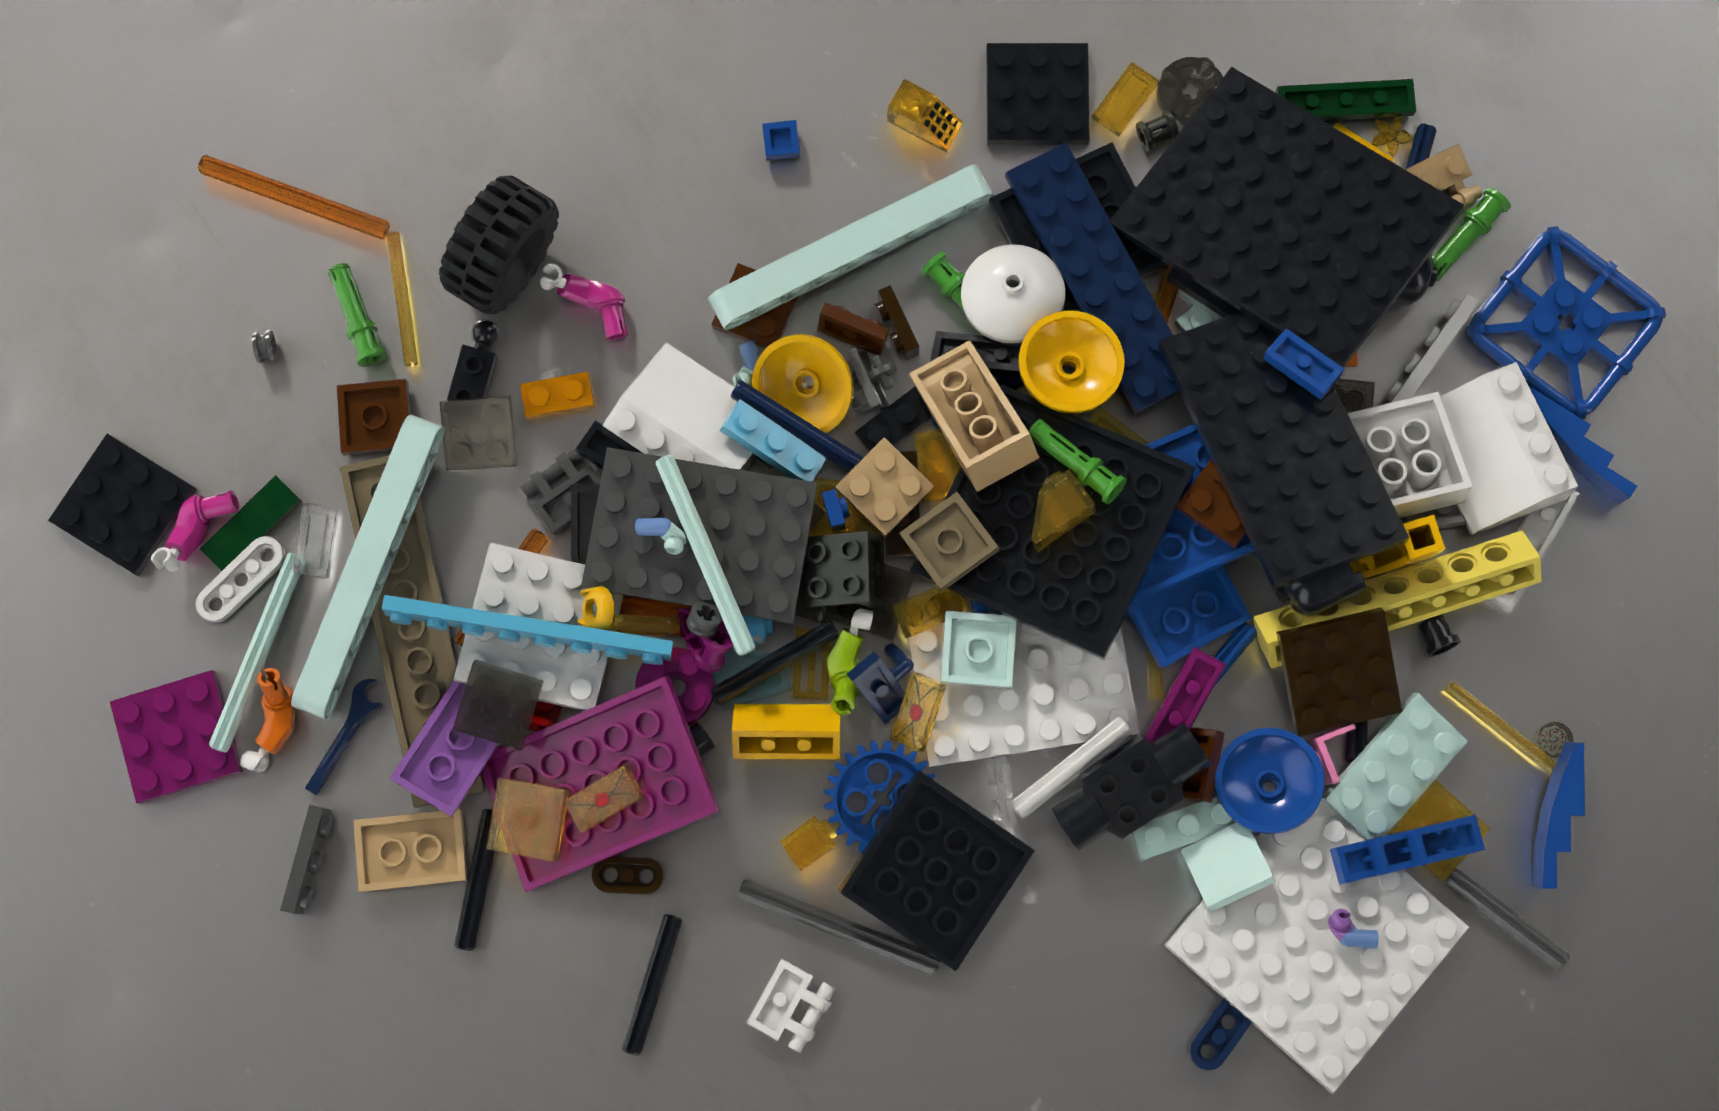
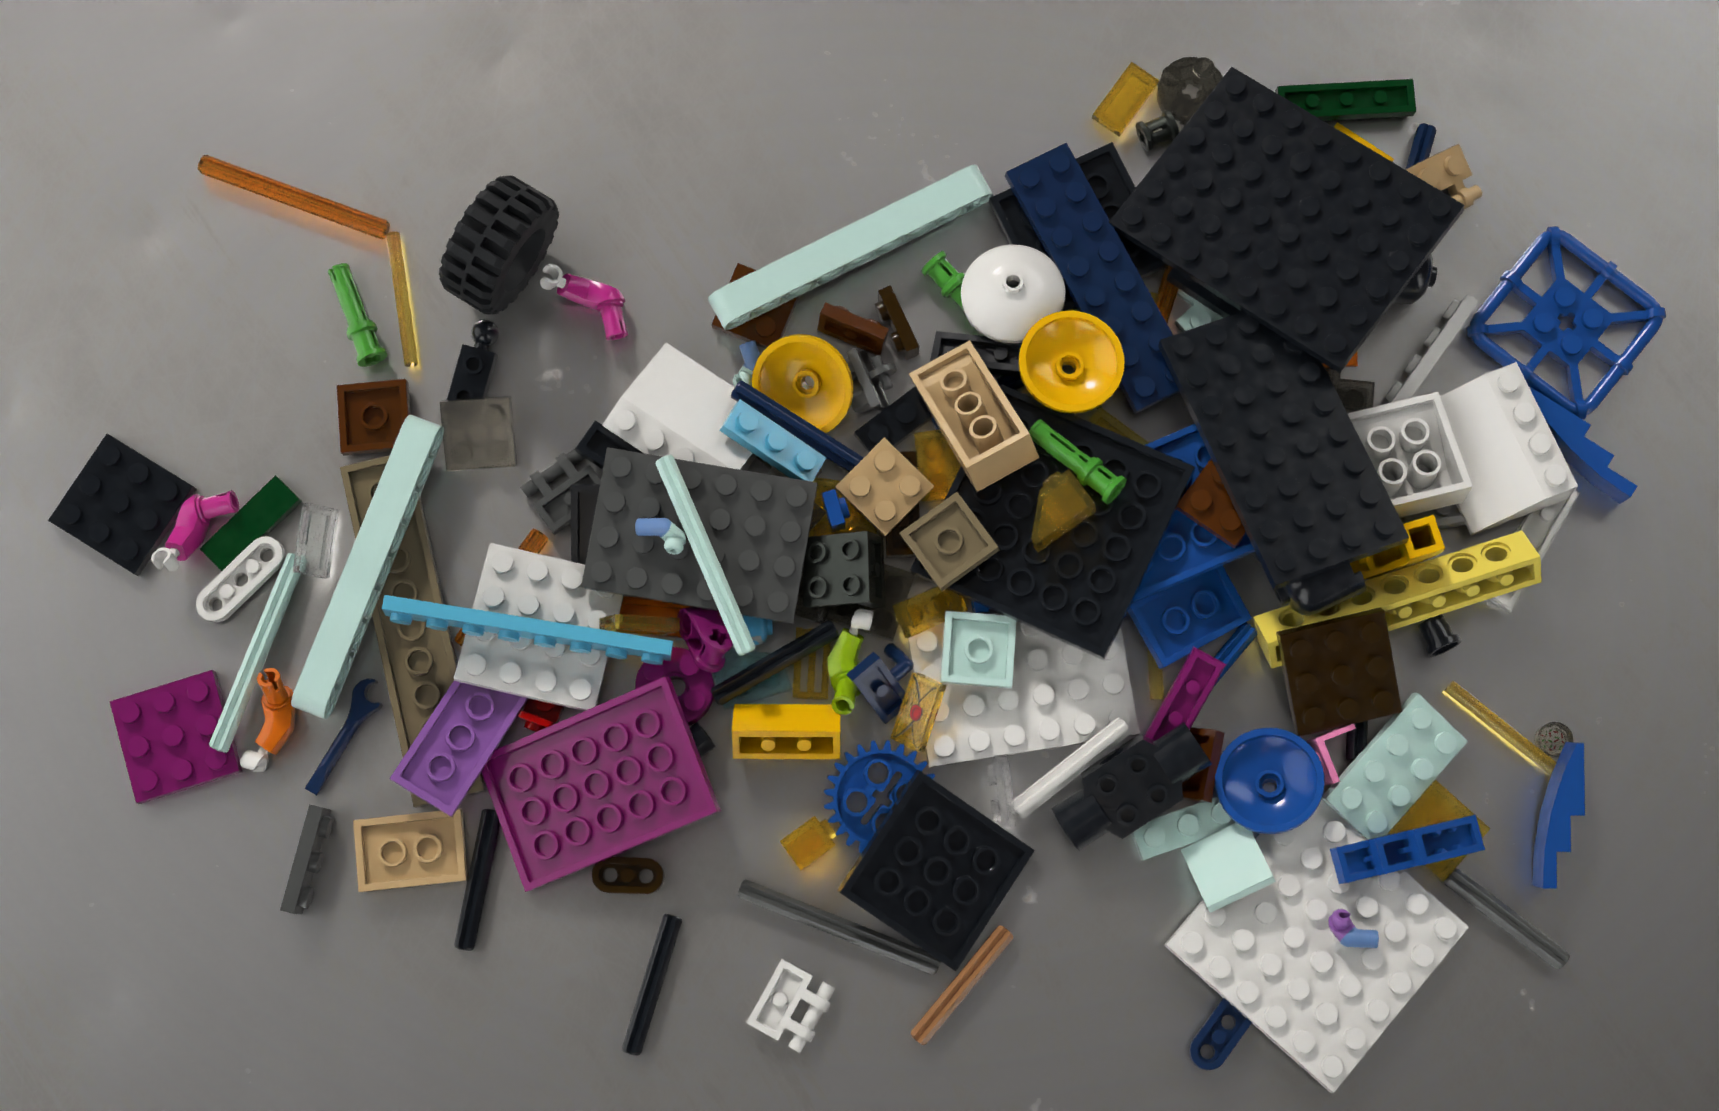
(264, 346): dark grey bush -> none
(498, 705): clear smoke plate -> none
(527, 819): clear yellow plate -> none
(557, 395): light orange plate -> none
(603, 798): clear yellow tile -> none
(605, 608): yellow piece -> none
(696, 620): dark grey bush -> none
(781, 140): blue plate -> none
(923, 115): clear yellow slope -> none
(961, 985): none -> medium nougat axle
(1037, 93): black plate -> none
(1303, 363): blue plate -> none
(1391, 135): clear yellow plant -> none
(1476, 223): bright green pin -> none

